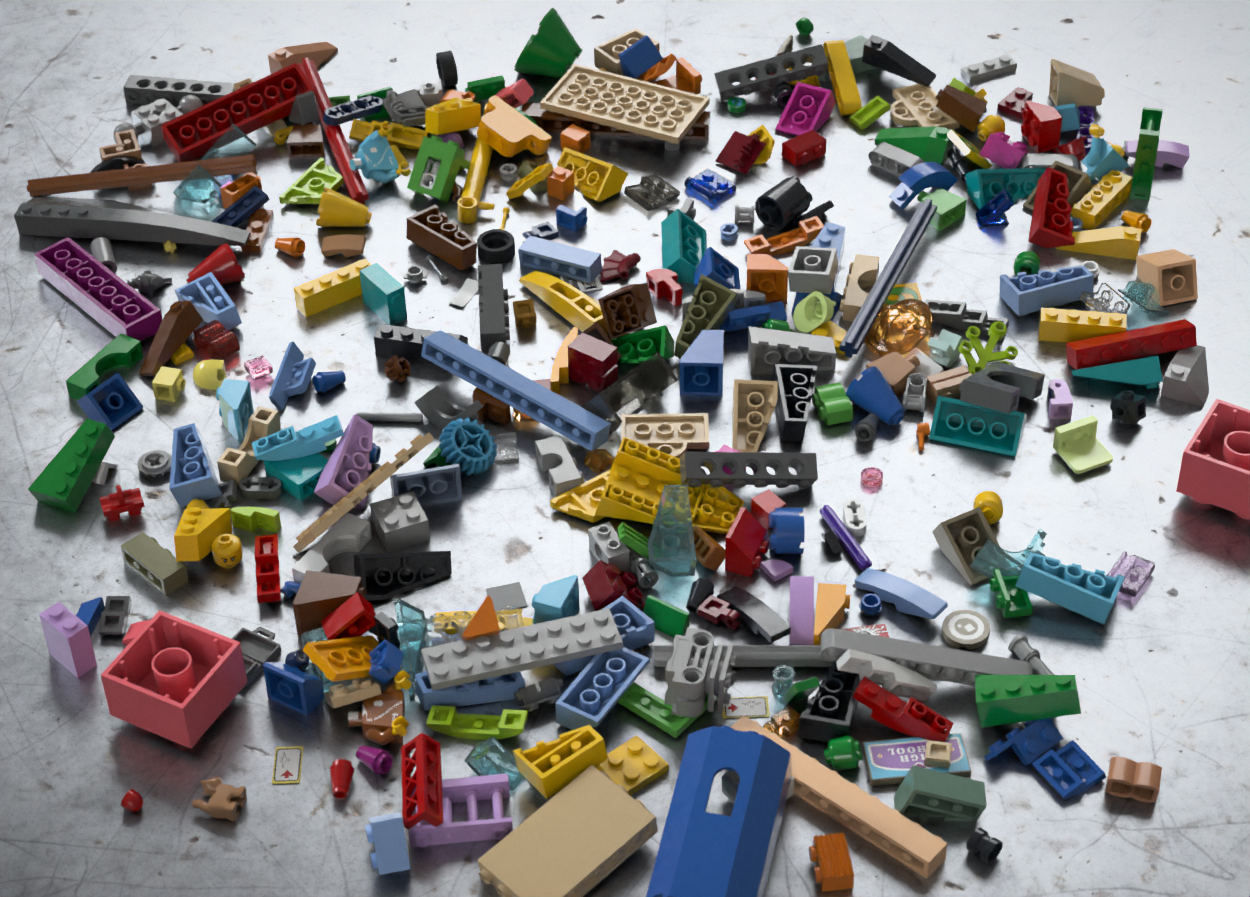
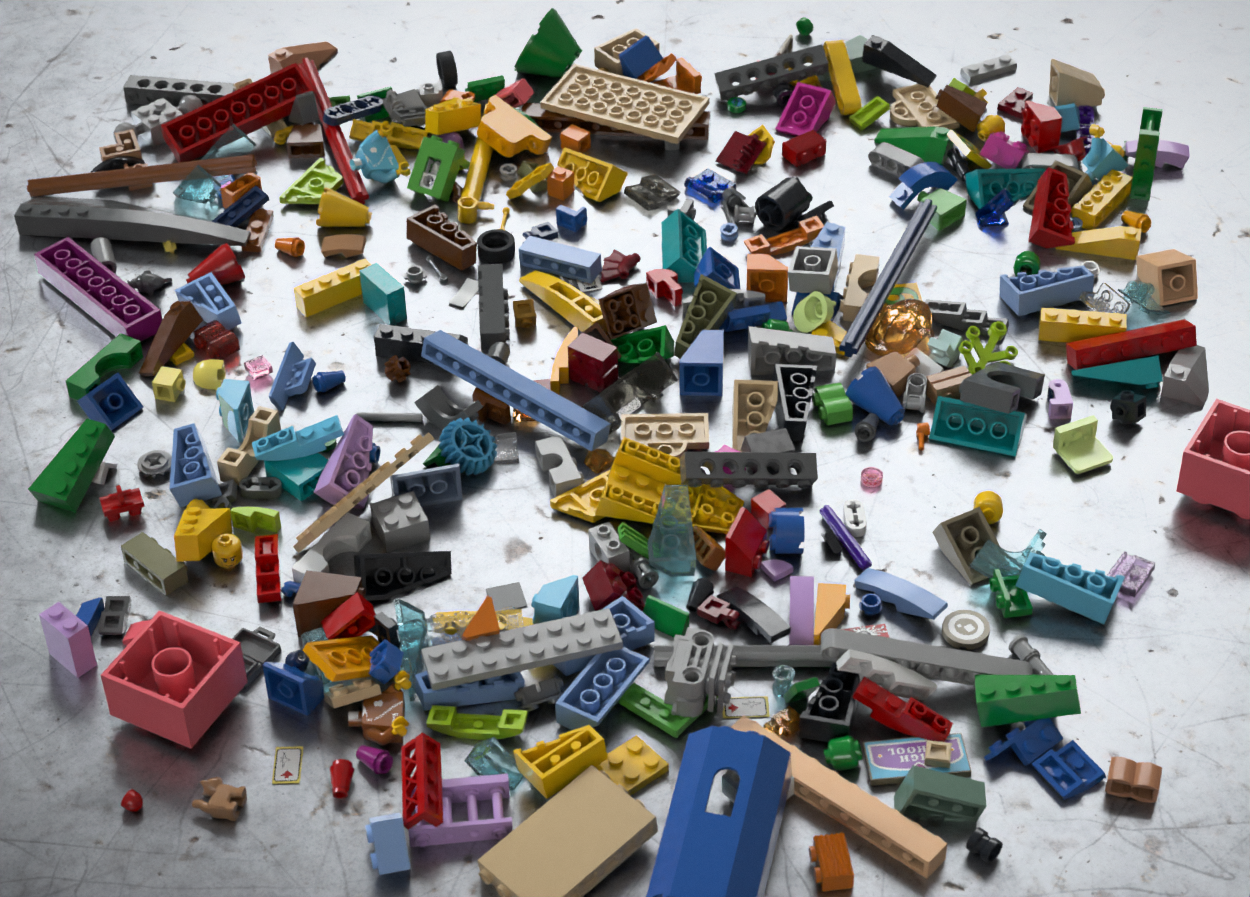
(732, 198): none -> dark grey plant
(772, 442): none -> flat silver brick

